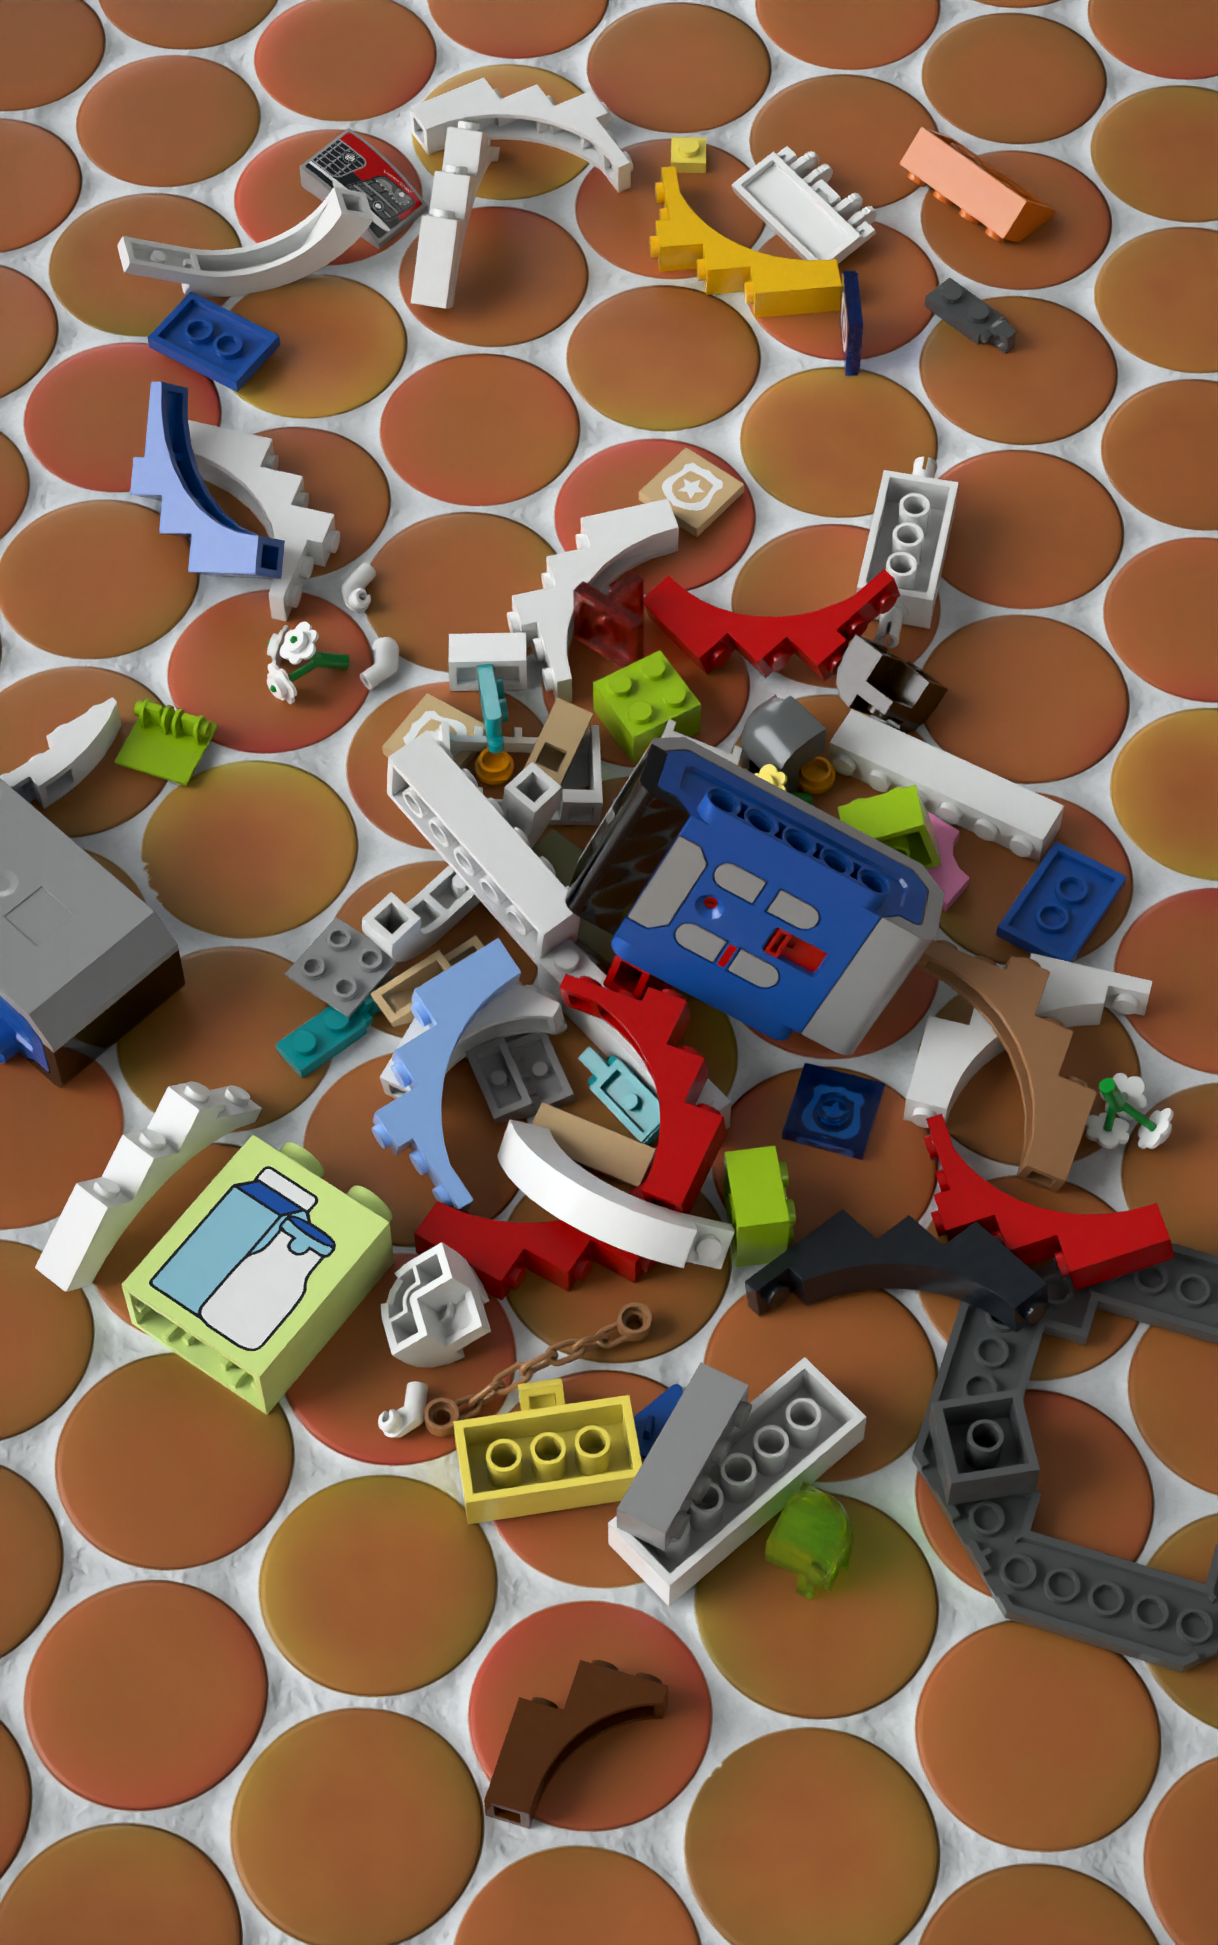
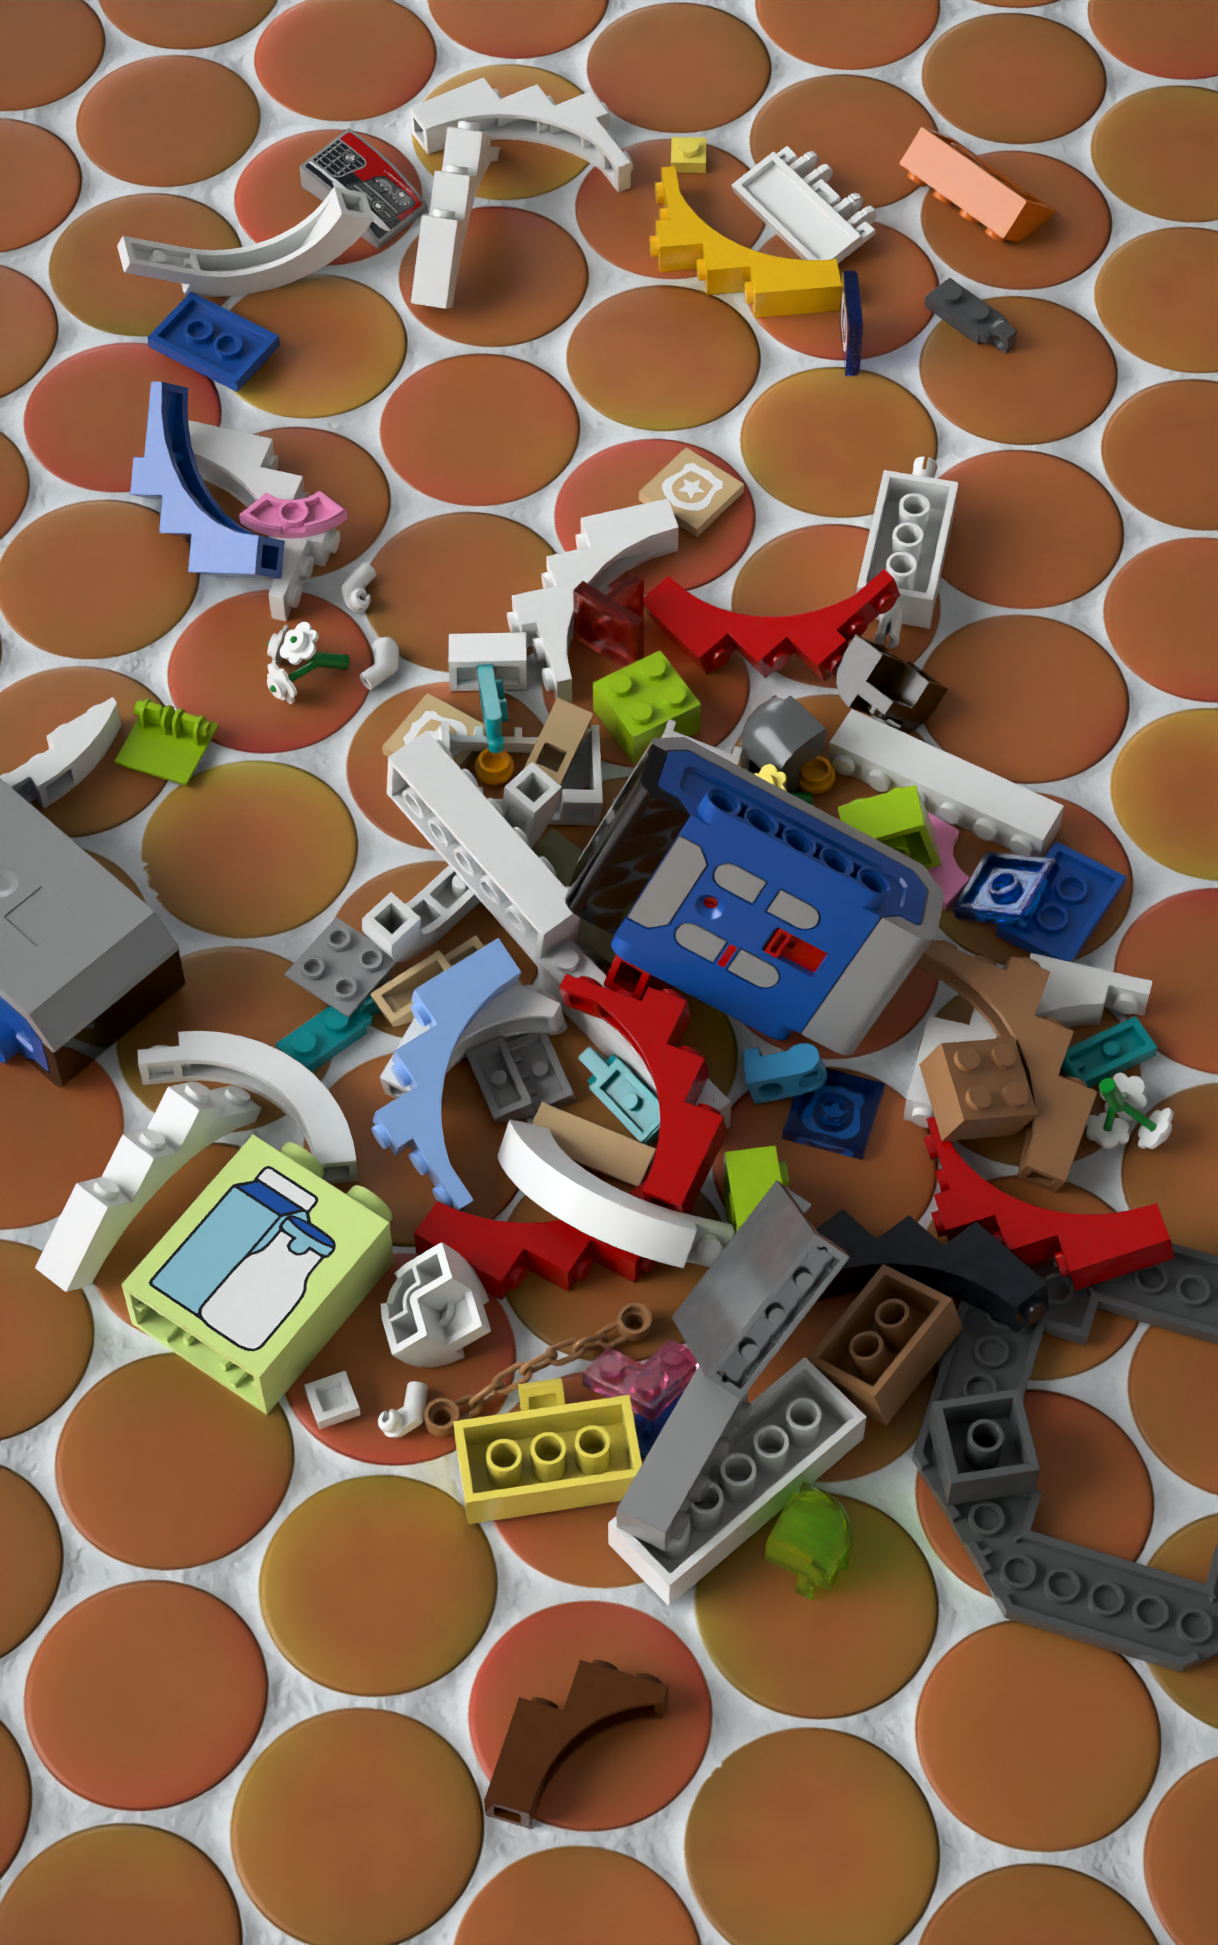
(269, 1074): none -> white arch
(293, 517): none -> bright pink tile
(332, 1400): none -> white plate
(650, 1384): none -> clear pink plate
(758, 1290): none -> dark grey panel
(783, 1073): none -> dark azure leg
(887, 1342): none -> medium nougat brick
(978, 1089): none -> medium nougat brick
(1006, 889): none -> clear blue tile
(1109, 1052): none -> teal hinge

